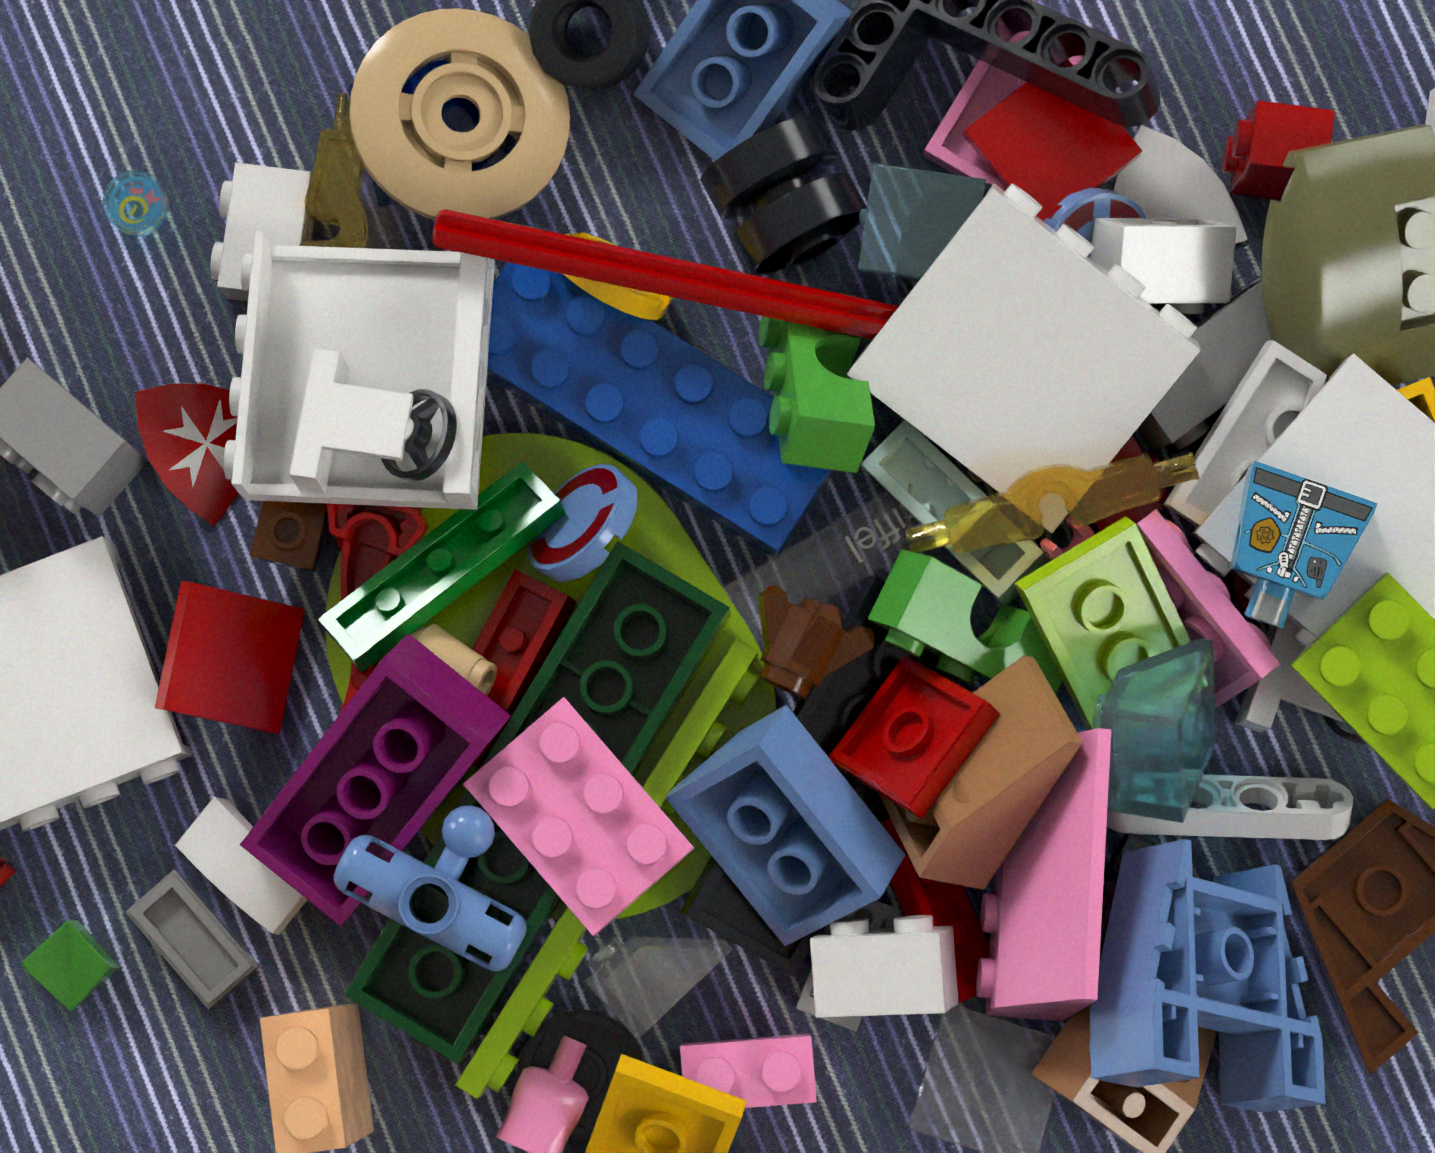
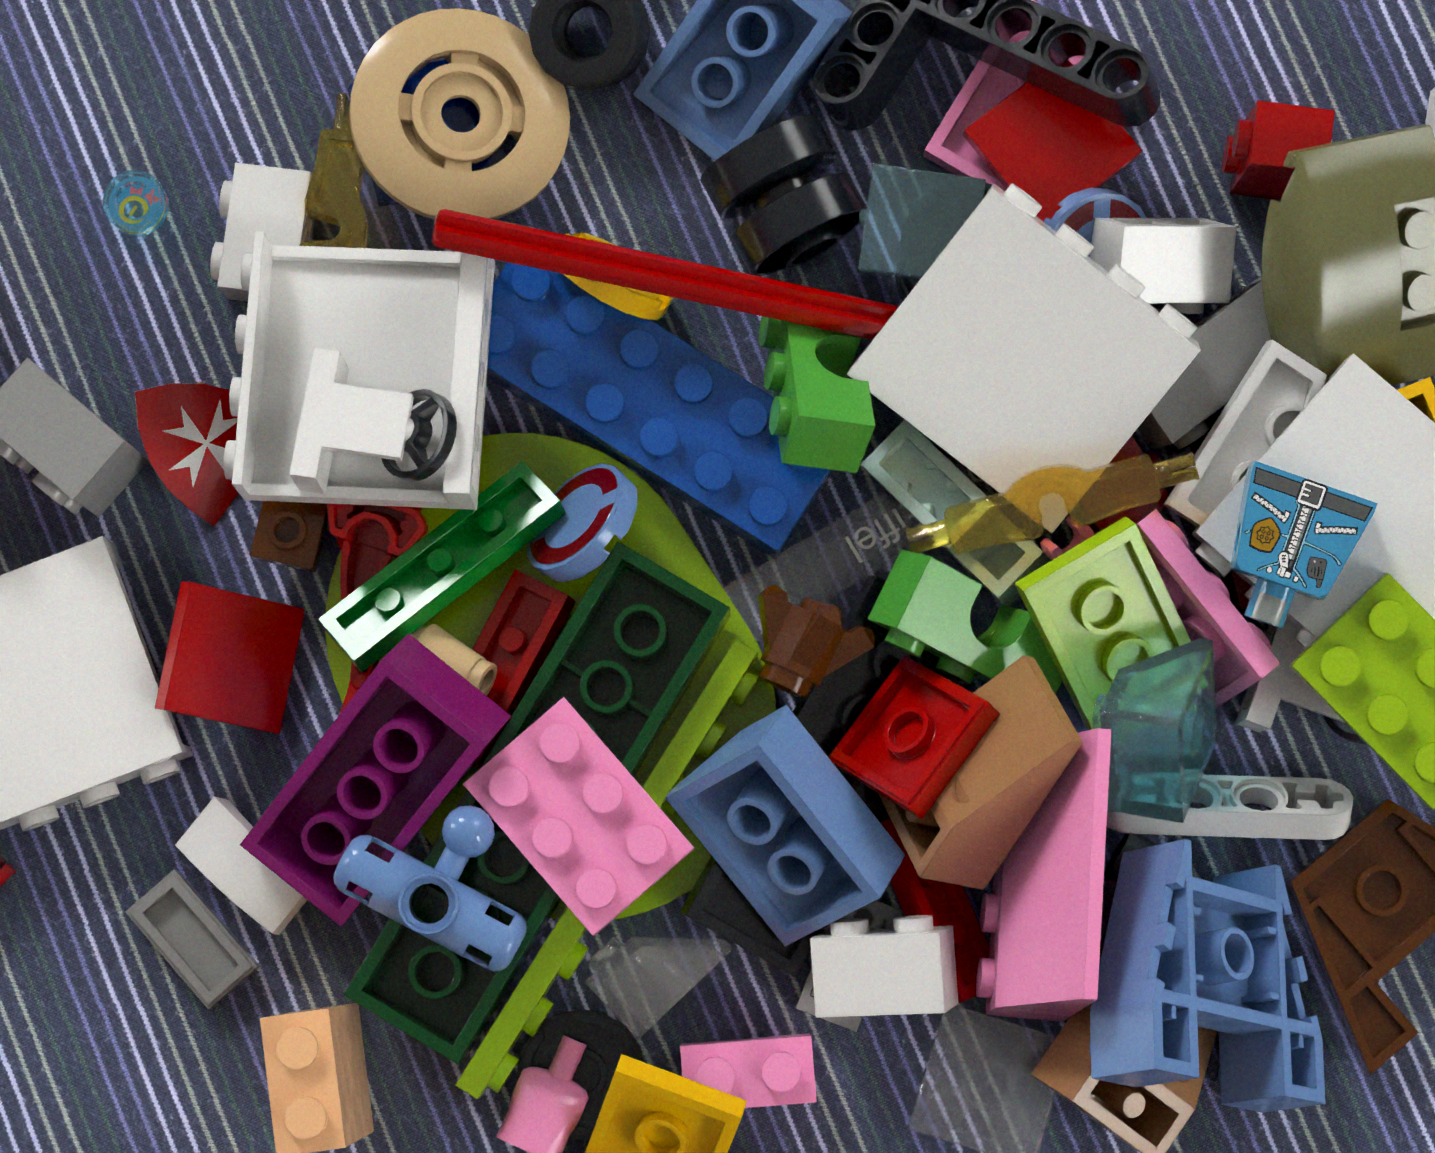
(70, 964): bright green slope -> none
(1175, 183): white sticker -> none

